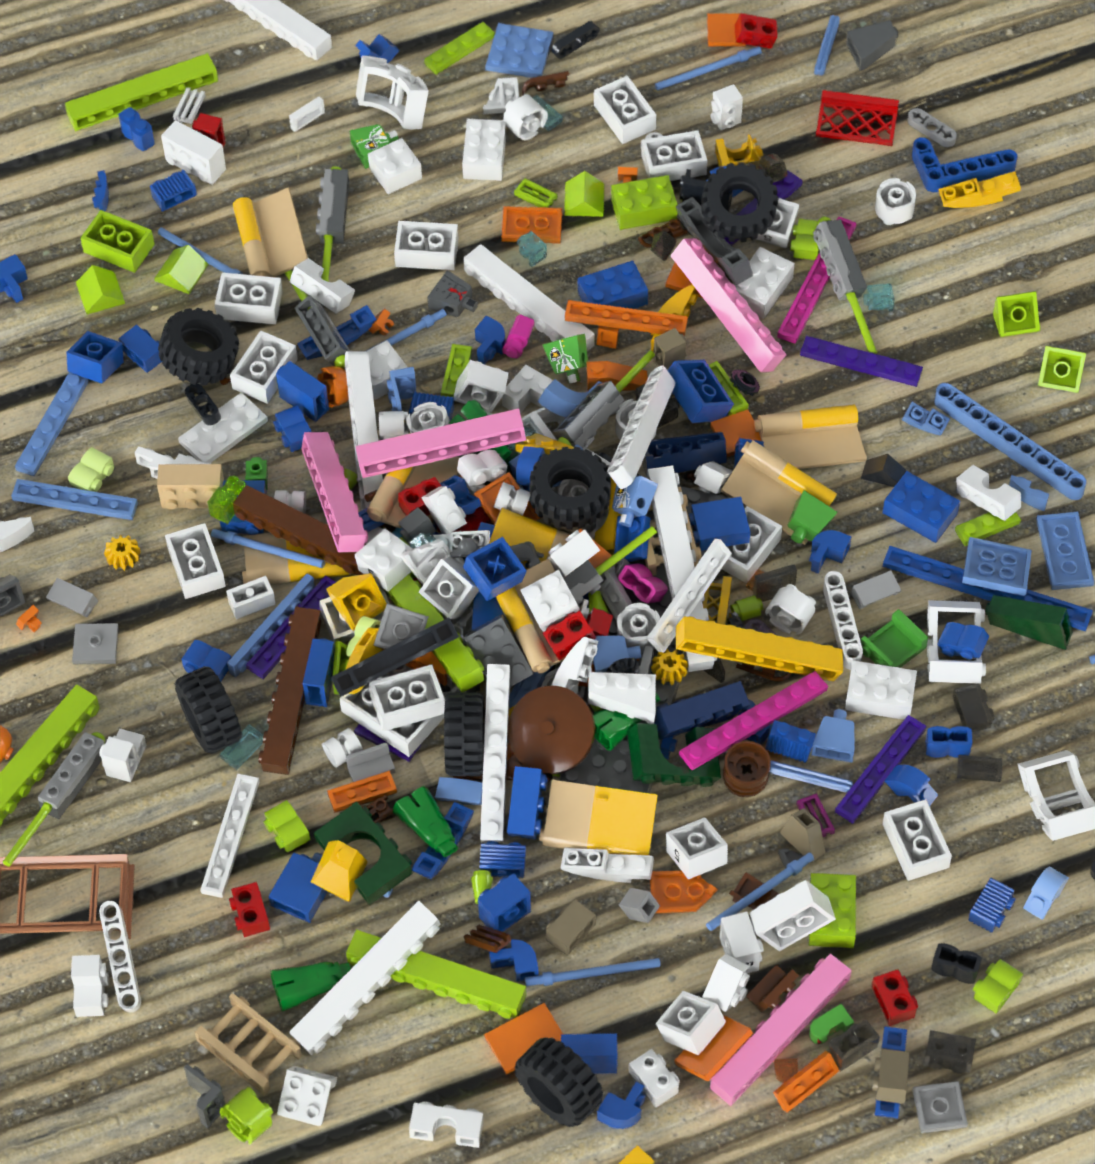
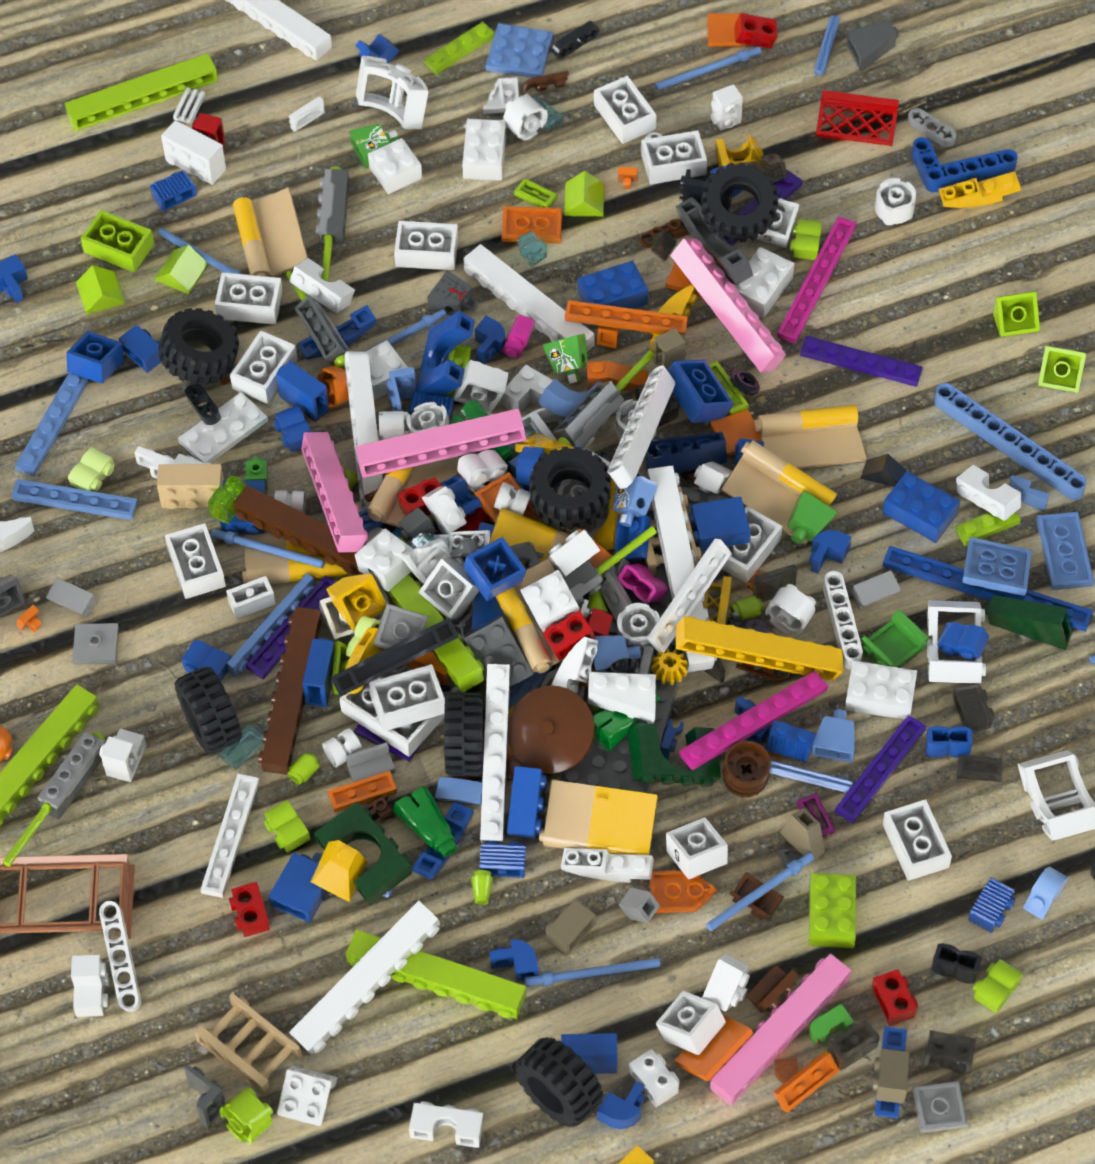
(101, 196): blue slope -> none
(122, 552): yellow gear -> none
(136, 129): blue brick -> none
(302, 983): green piece -> none
(303, 768): none -> lime brick
(381, 321): orange tile -> none
(435, 373): none -> blue arch
(489, 935): reddish brown tile -> none
(504, 903): blue brick -> none
(519, 1034): orange tile -> none
(644, 202): lime brick -> none
(700, 710): dark blue wedge -> none
(740, 940): white brick -> none
(792, 915): white brick -> none
(843, 269): piece -> none
(879, 297): clear light blue brick -> none
(911, 782): blue brick -> none
(931, 422): medium blue slope -> none

